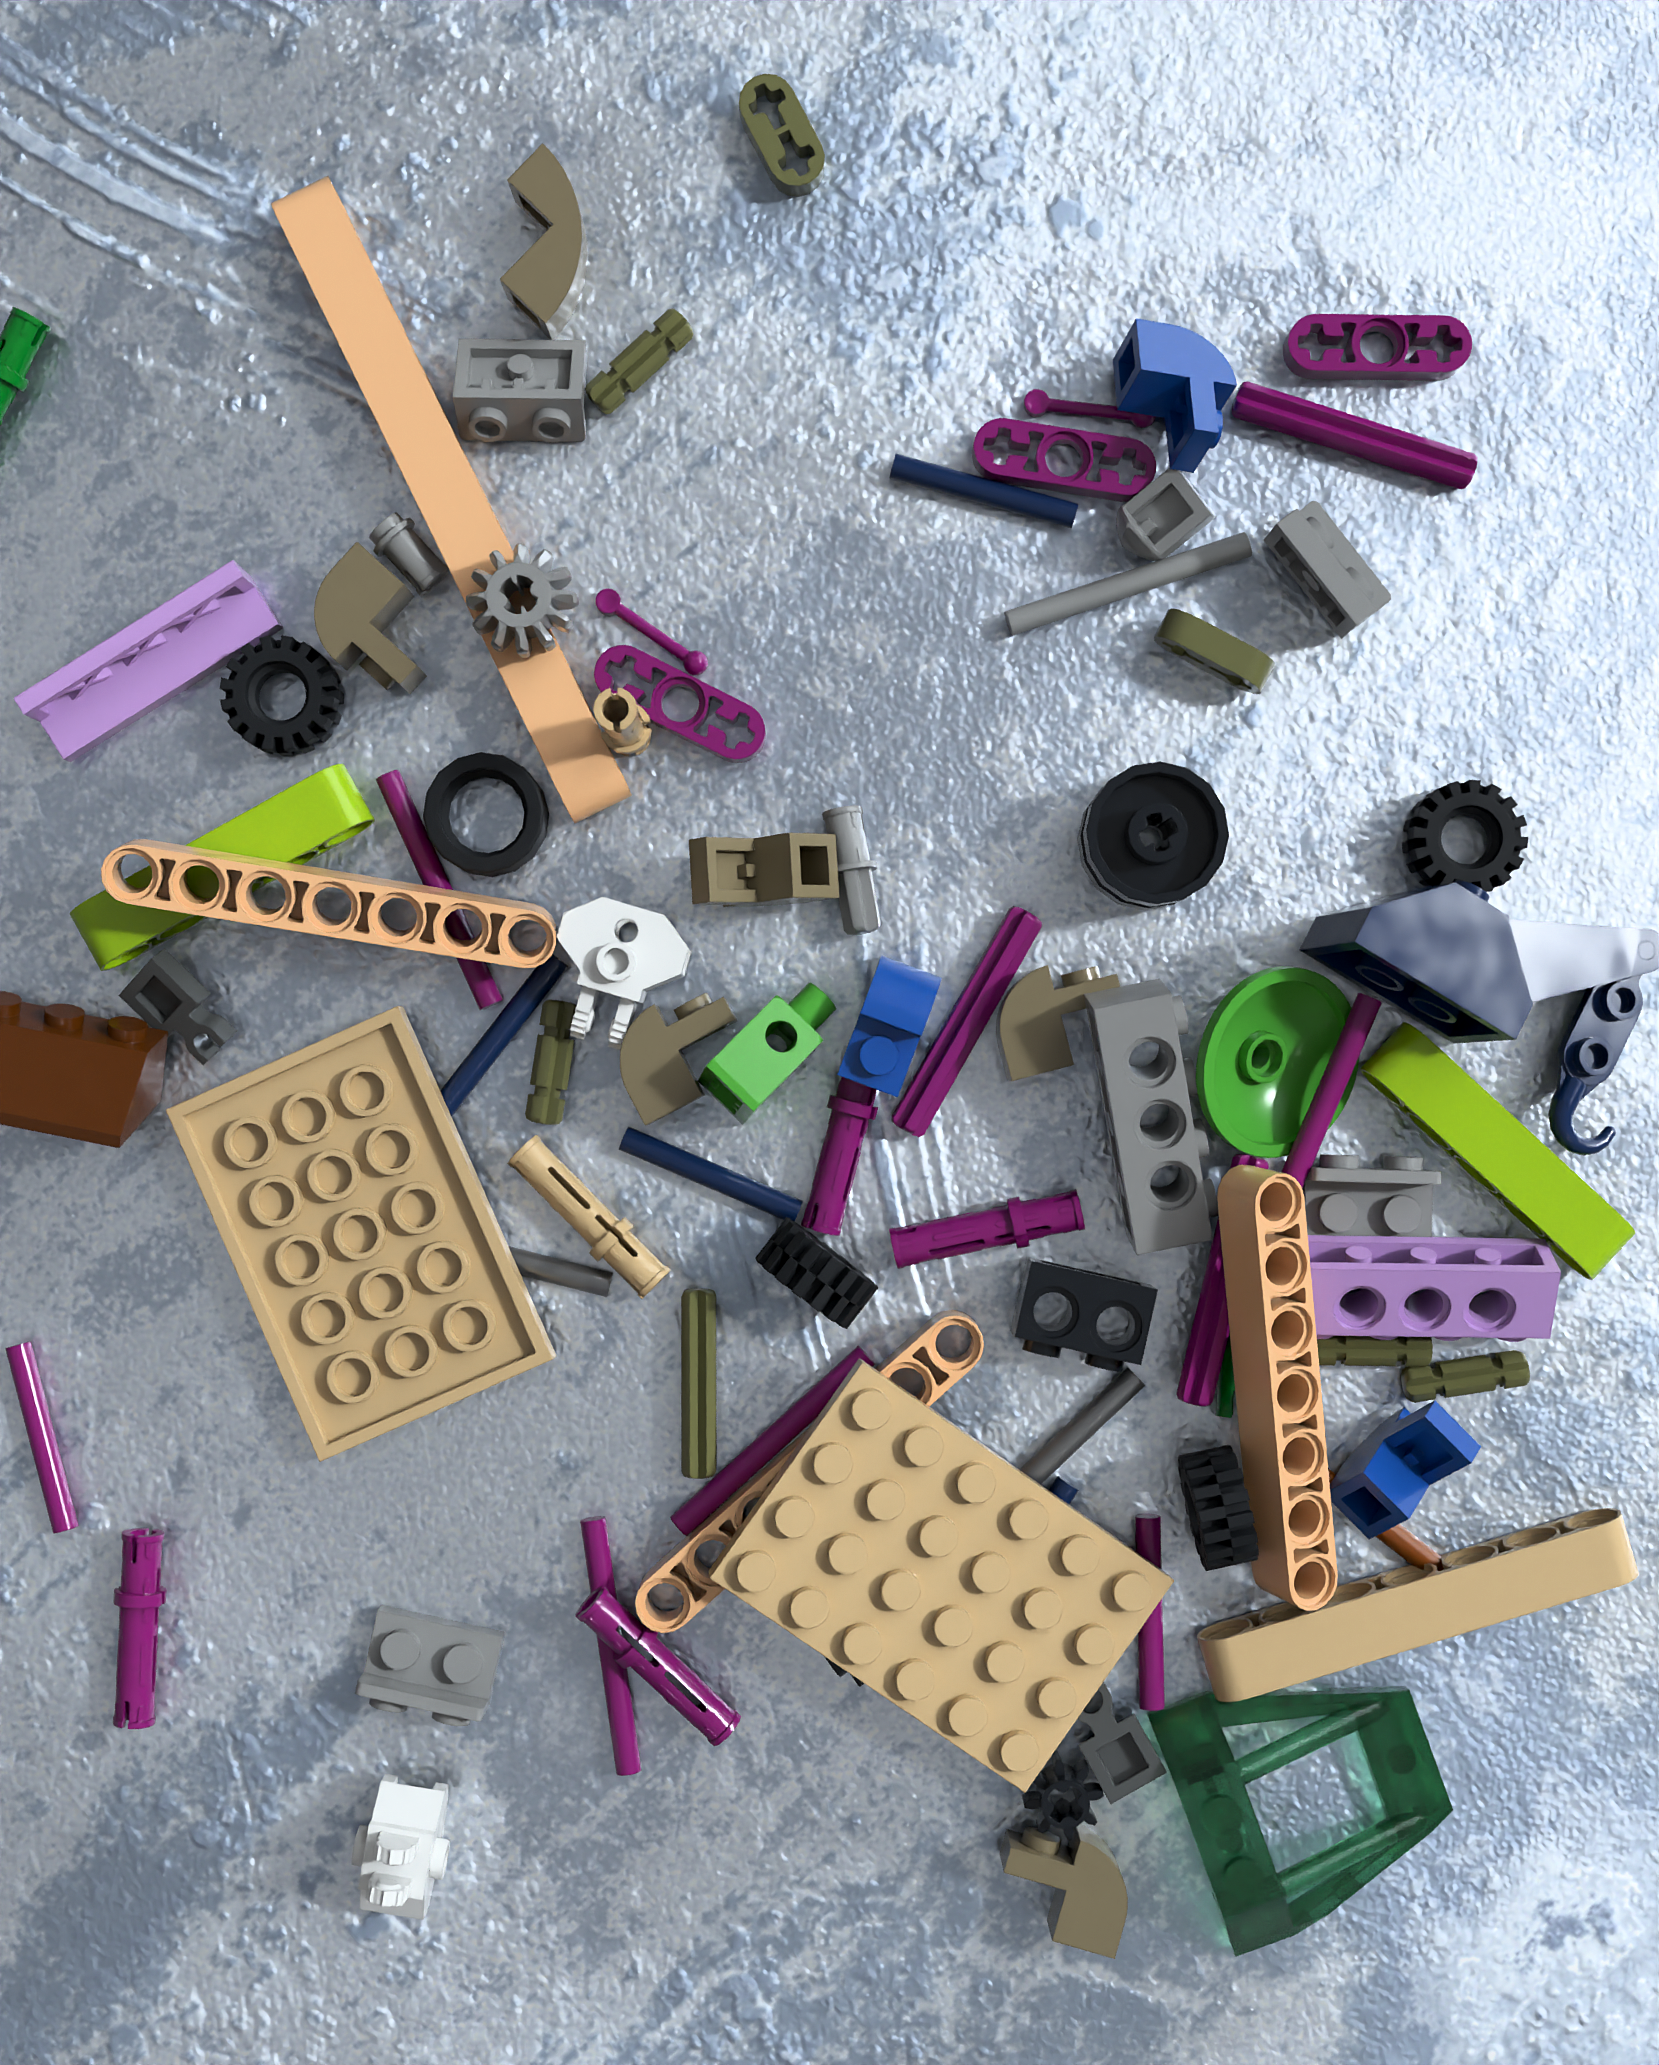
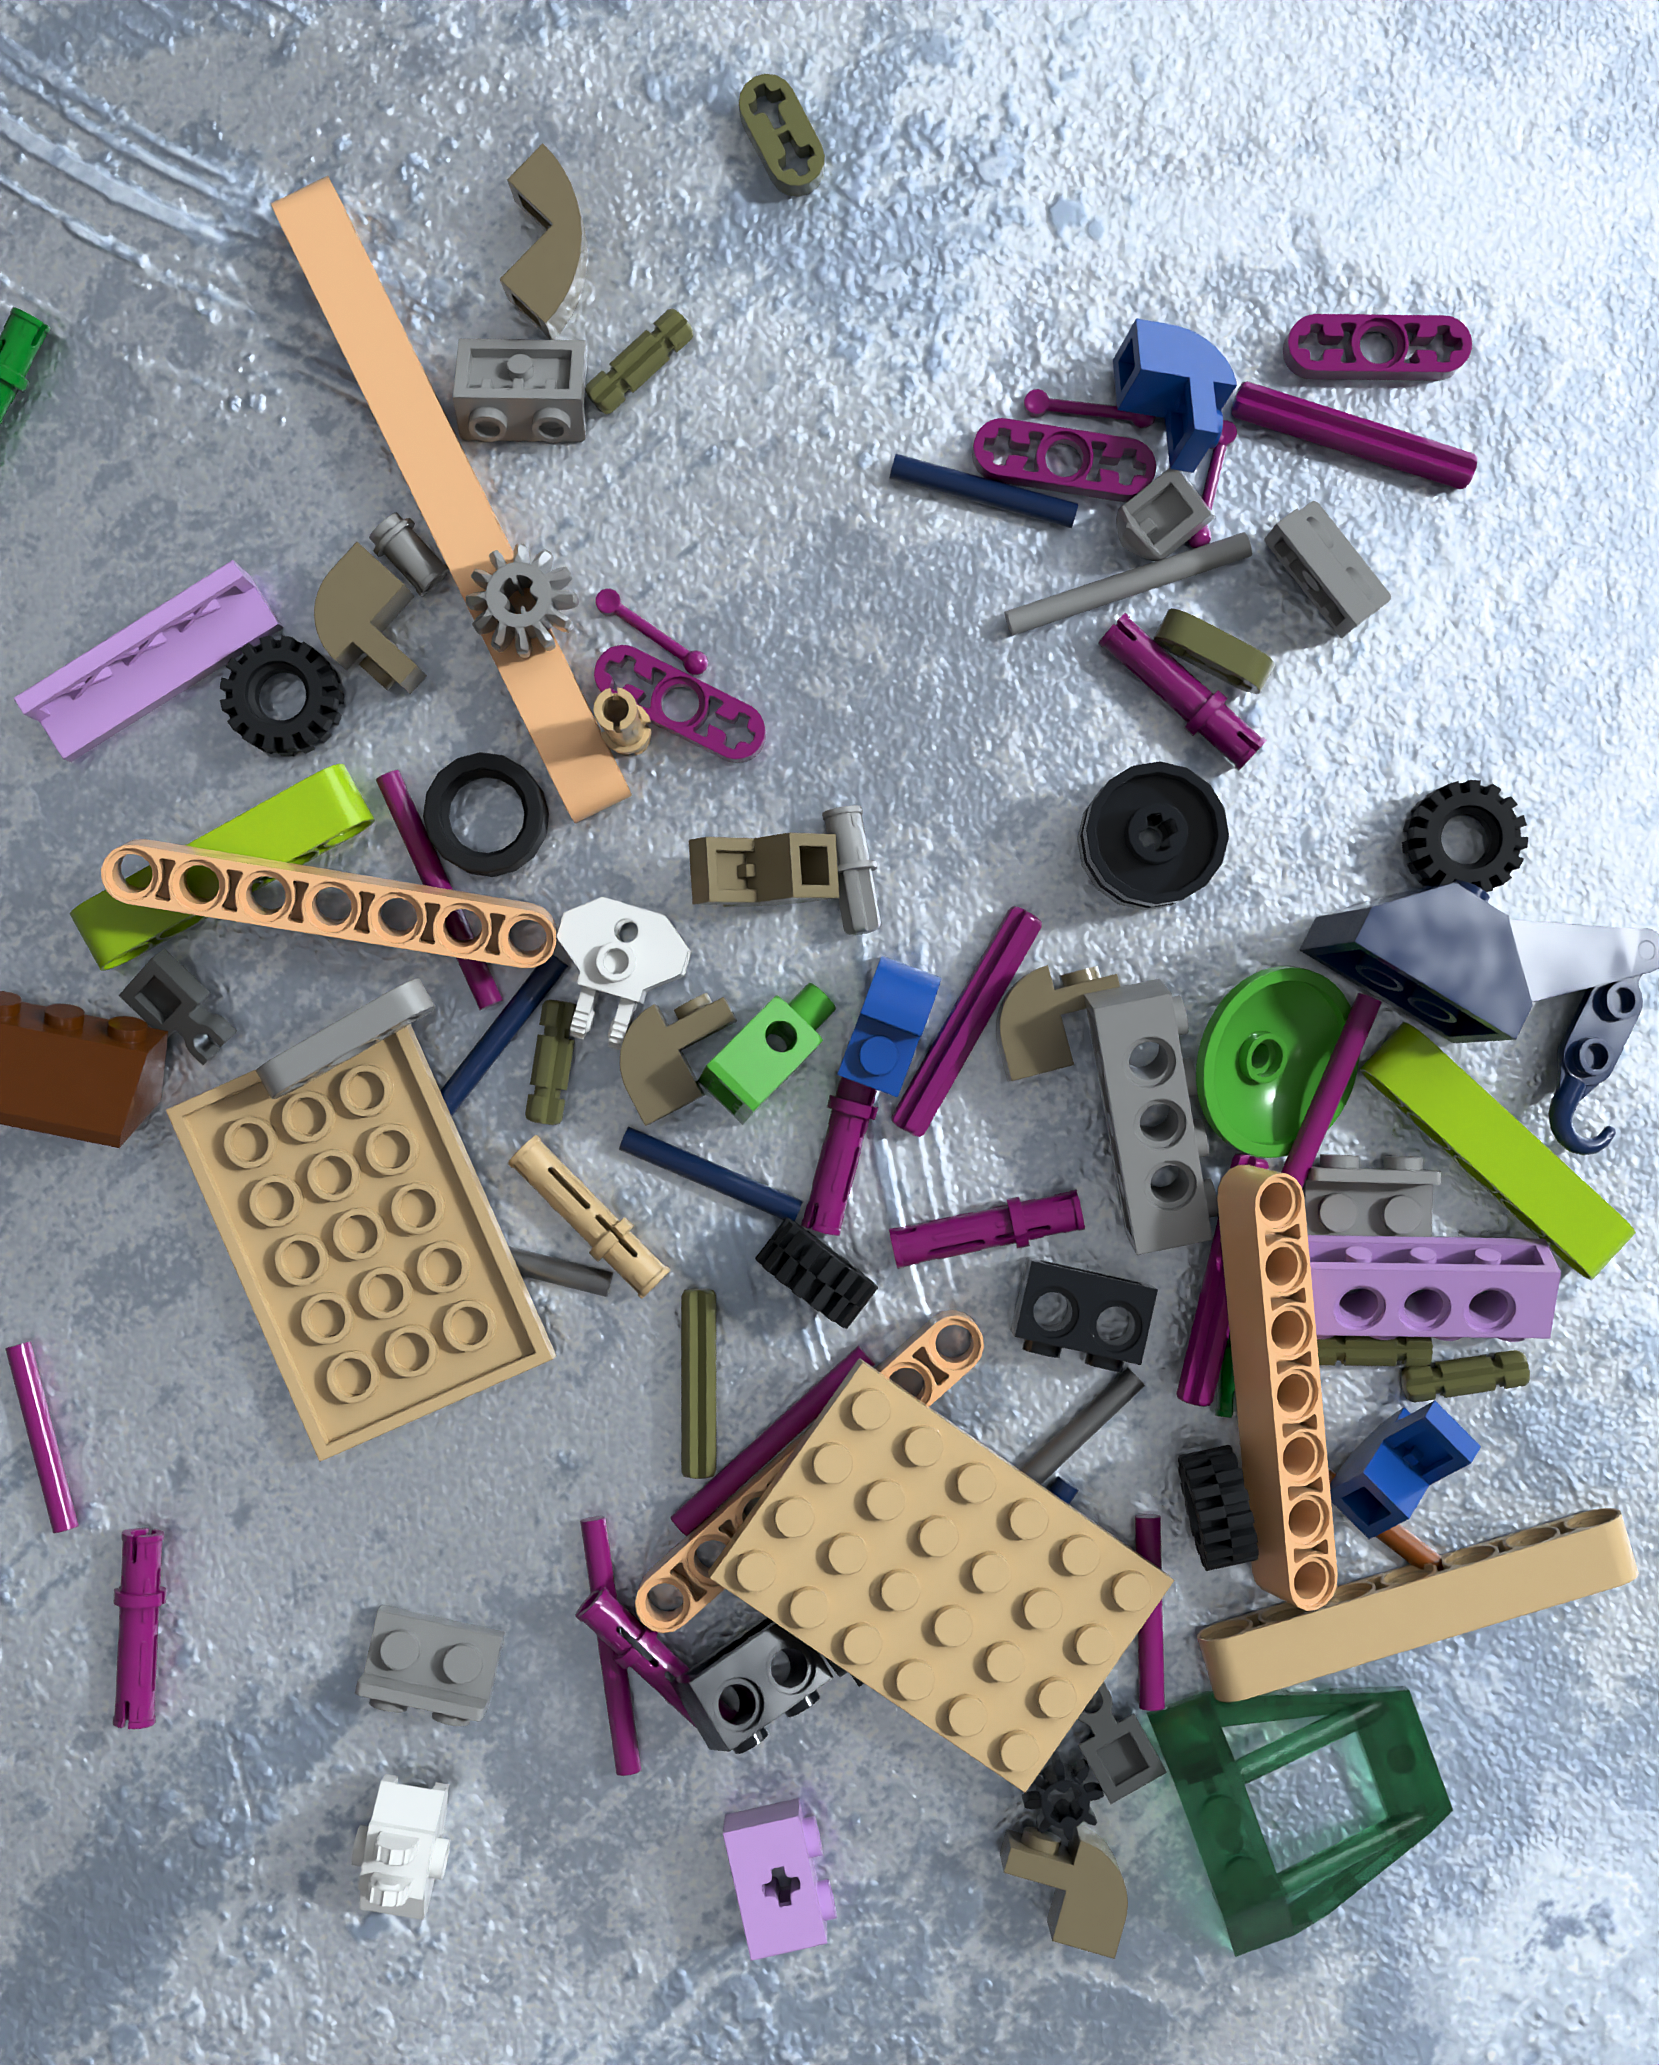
(345, 1038): none -> light grey beam
(746, 1667): none -> black brick
(775, 1916): none -> lavender brick
(1182, 692): none -> magenta pin
(1227, 437): none -> magenta hinge

